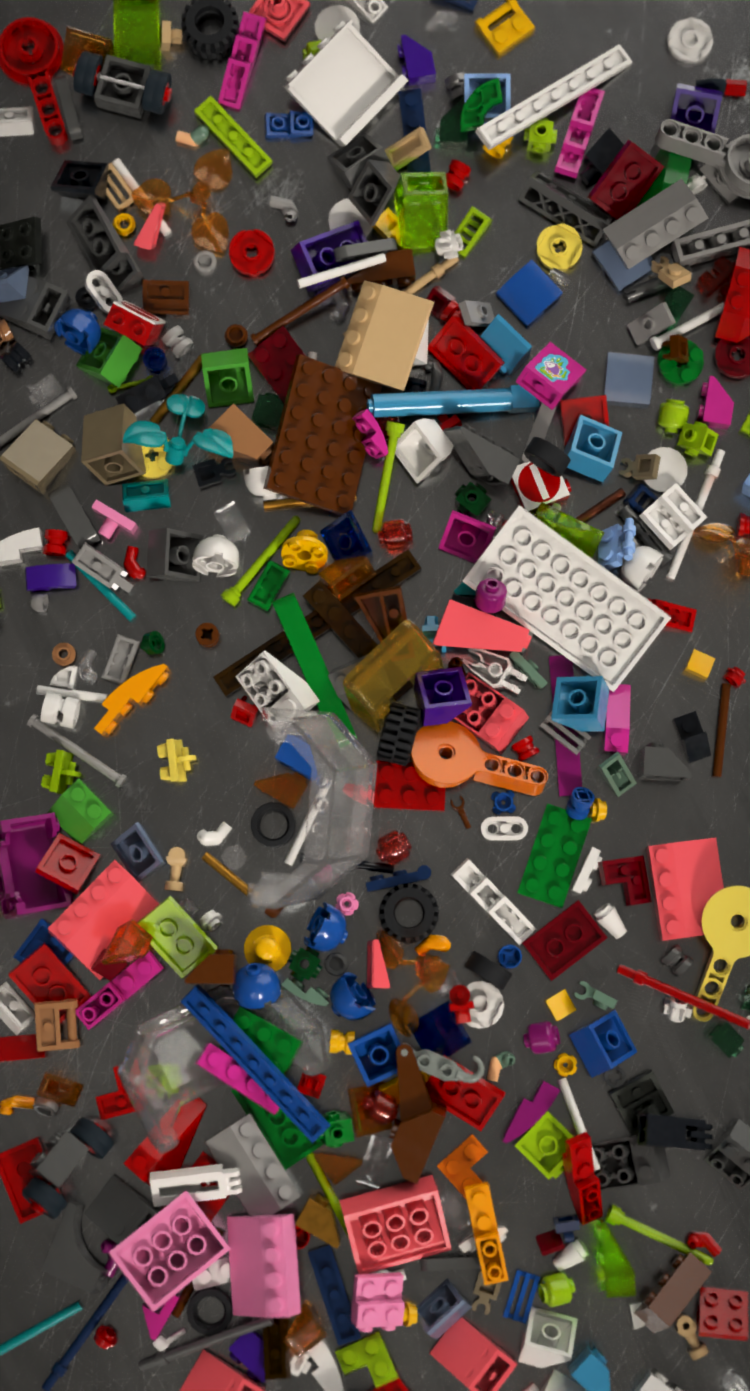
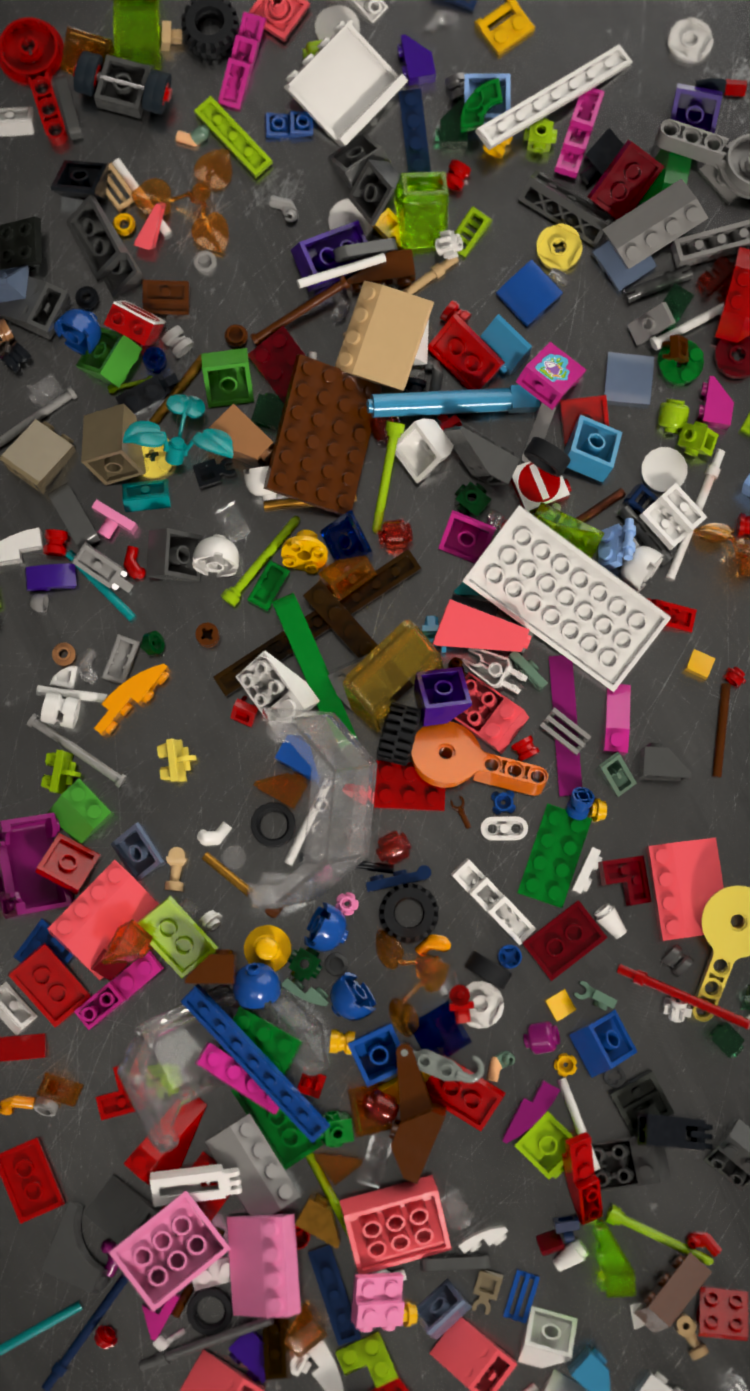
(48, 1025): medium nougat plate -> none
(59, 1160): brick -> none
(105, 290): white plate -> none
(251, 265): red plate -> none
(374, 441): dark pink slope -> none
(376, 970): coral slope -> none
(383, 609): reddish brown wedge -> none
(408, 148): tan tile -> none
(441, 300): dark red slope -> none
(458, 1164): orange plate -> none
(476, 313): light grey plate -> none
(486, 1233): light orange slope -> none
(490, 595): magenta head -> none
(556, 1289): lime head -> none
(581, 703): dark azure slope -> none
(643, 468): dark tan plate -> none
(671, 274): tan plate -> none
(692, 737): black slope -> none
(697, 183): white plate -> none

